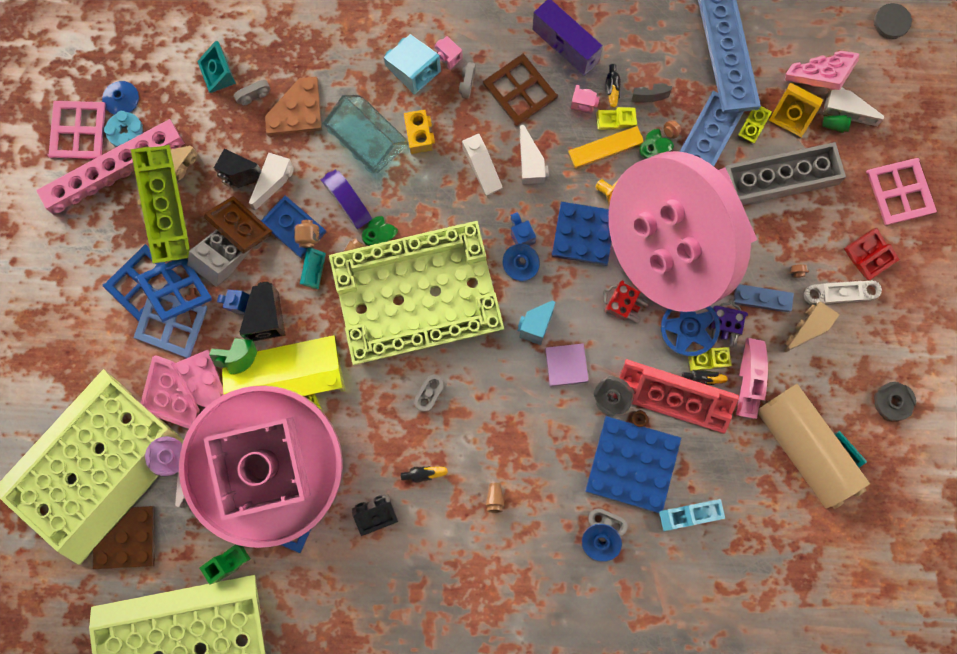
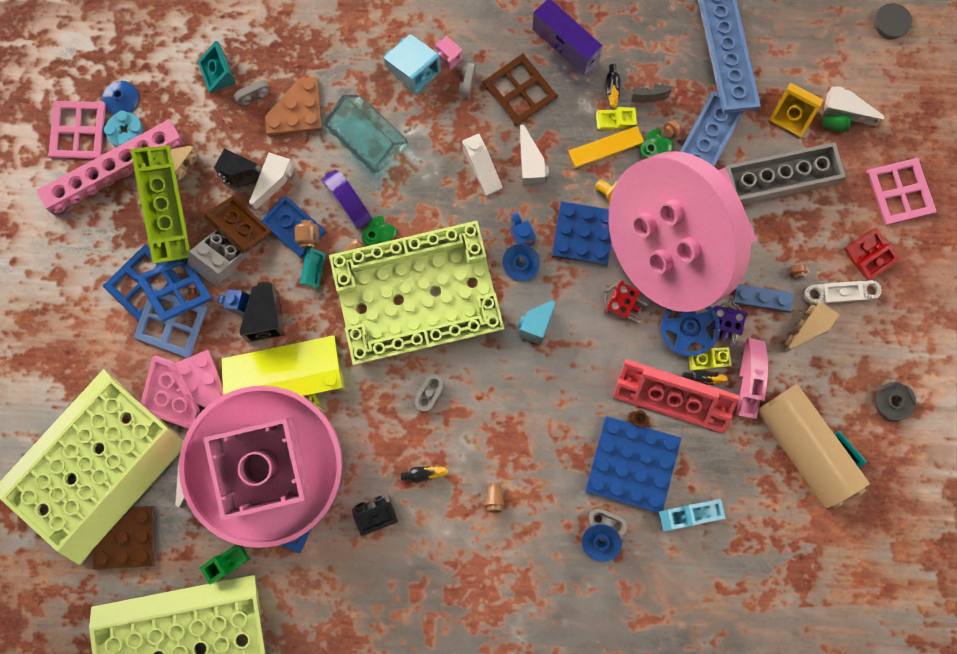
(163, 456): lavender tile -> none
(236, 359): green brick -> none
(422, 131): yellow brick -> none
(566, 365): lavender tile -> none
(584, 100): bright pink brick -> none
(620, 388): dark grey plate -> none
(754, 124): neon yellow slope -> none
(824, 71): bright pink plate -> none

